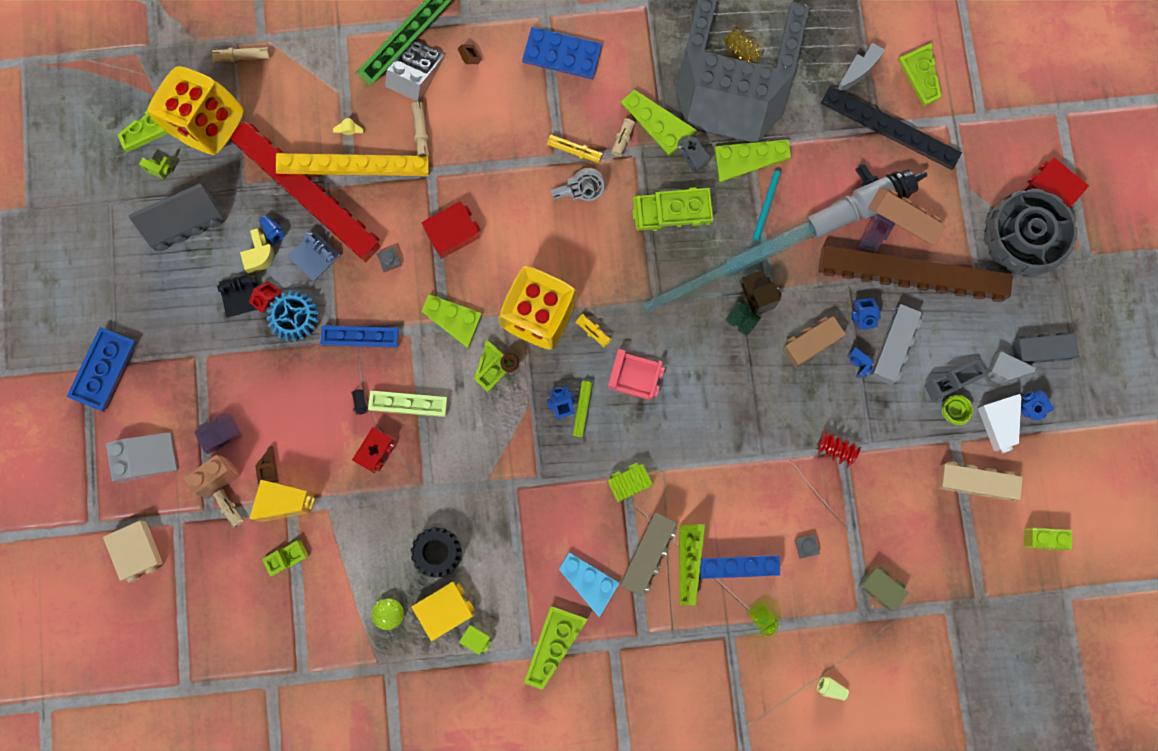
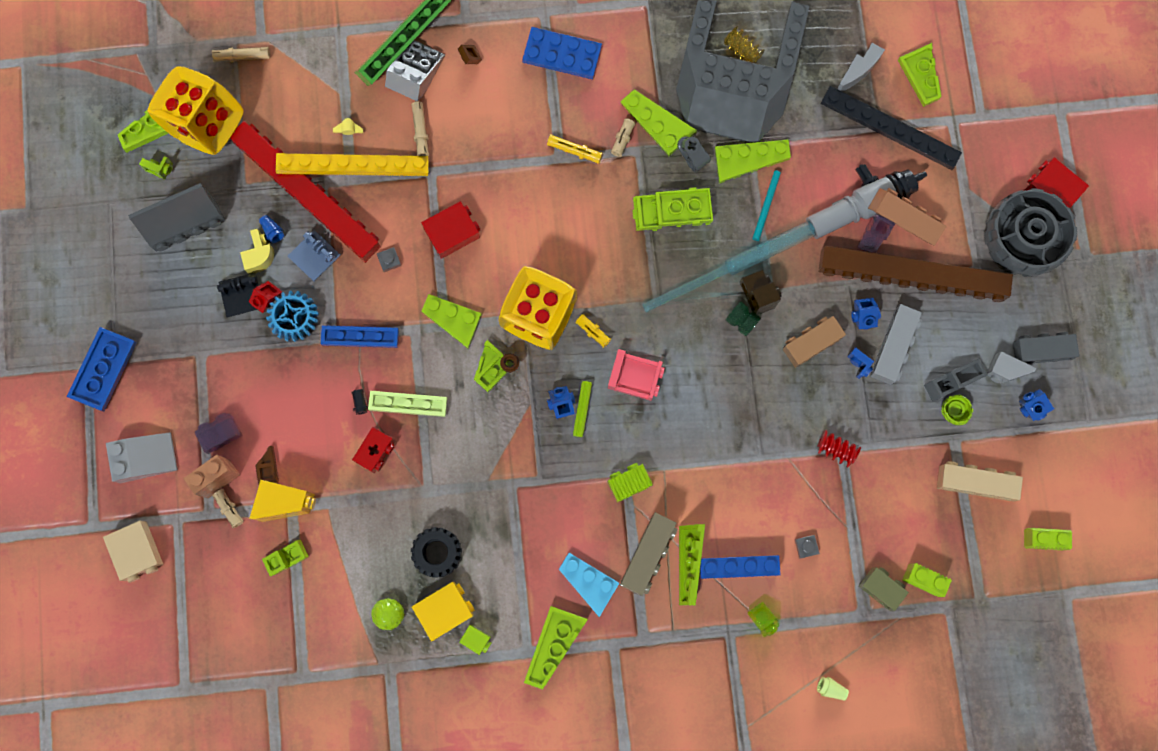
(581, 186): light grey pin -> none
(927, 580): none -> lime brick
(1002, 422): white slope -> none

